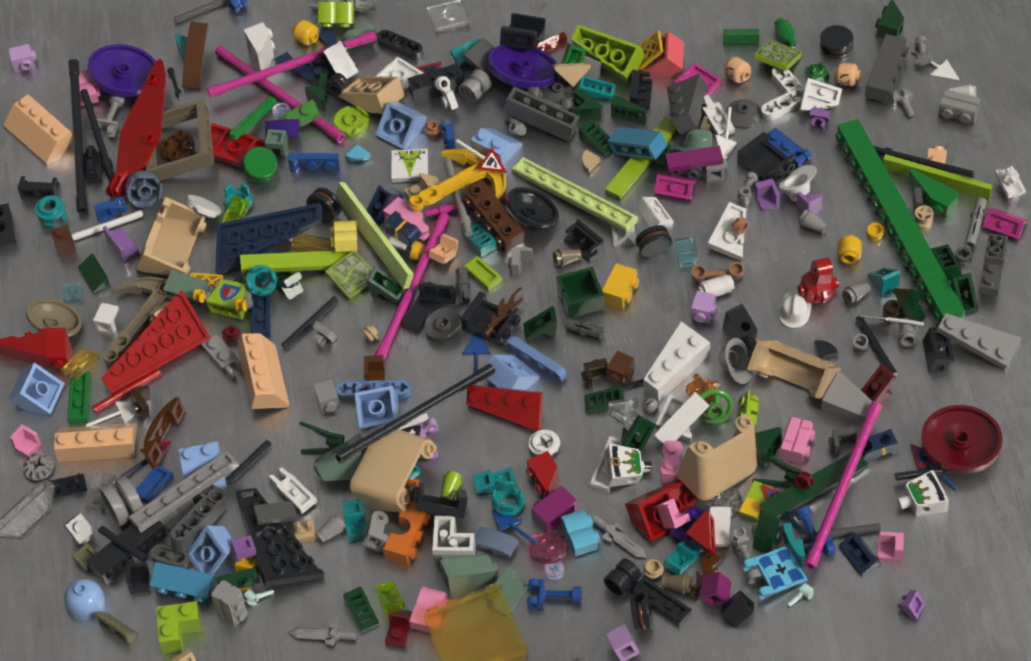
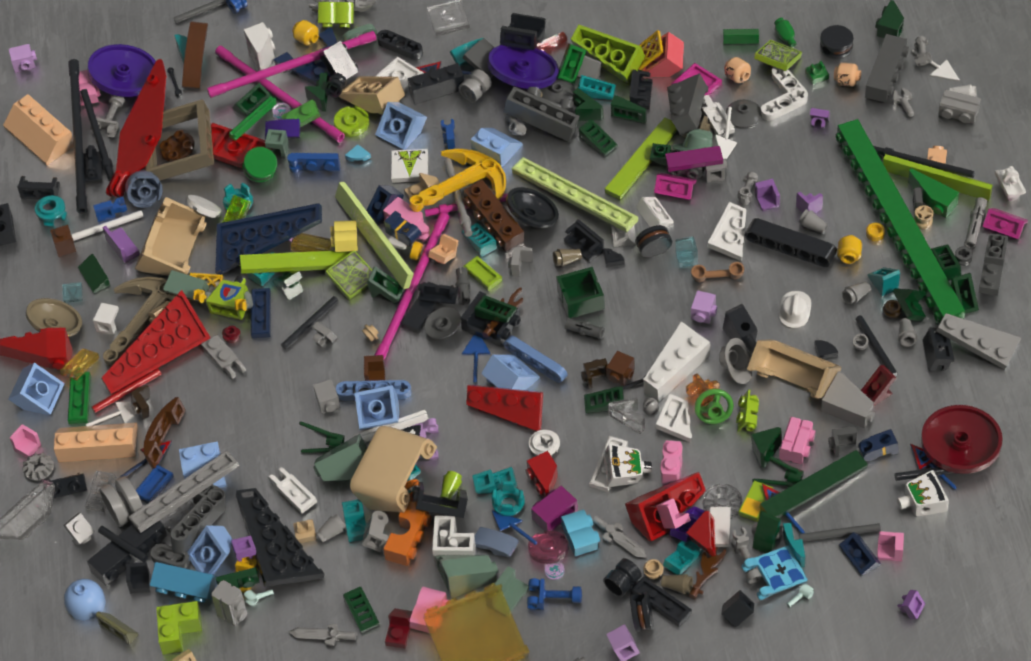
(83, 555): olive plate -> none
(249, 461): black bar -> none
(250, 280): teal piece -> none
(251, 100): none -> dark green slope
(262, 372): light nougat slope -> none
(274, 512): dark grey tile -> none
(328, 200): black head -> none
(351, 450): black piece -> none
(389, 597): clear neon green tile -> none
(433, 129): nougat plate -> none
(448, 96): white plate -> none
(487, 302): none -> dark green slope
(489, 163): piece -> none
(542, 323): dark green slope -> none
(572, 71): tan slope -> none
(590, 160): tan tile -> none
(612, 258): none -> black tile
(620, 285): yellow brick -> none
(637, 143): dark azure brick -> none
(638, 434): dark green slope -> none
(682, 419): white tile -> none
(712, 470): tan windscreen -> none
(715, 589): magenta brick -> none
(718, 285): white head -> none
(740, 225): nougat plate -> none
(765, 159): black panel -> none
(788, 147): blue plate -> none
(790, 242): none -> black beam
(798, 181): white piece -> none
(803, 480): dark red plate -> none
(804, 514): blue bar -> none
(815, 552): dark pink piece -> none
(818, 283): red piece -> none
(819, 96): white wing -> none
(889, 319): white piece -> none

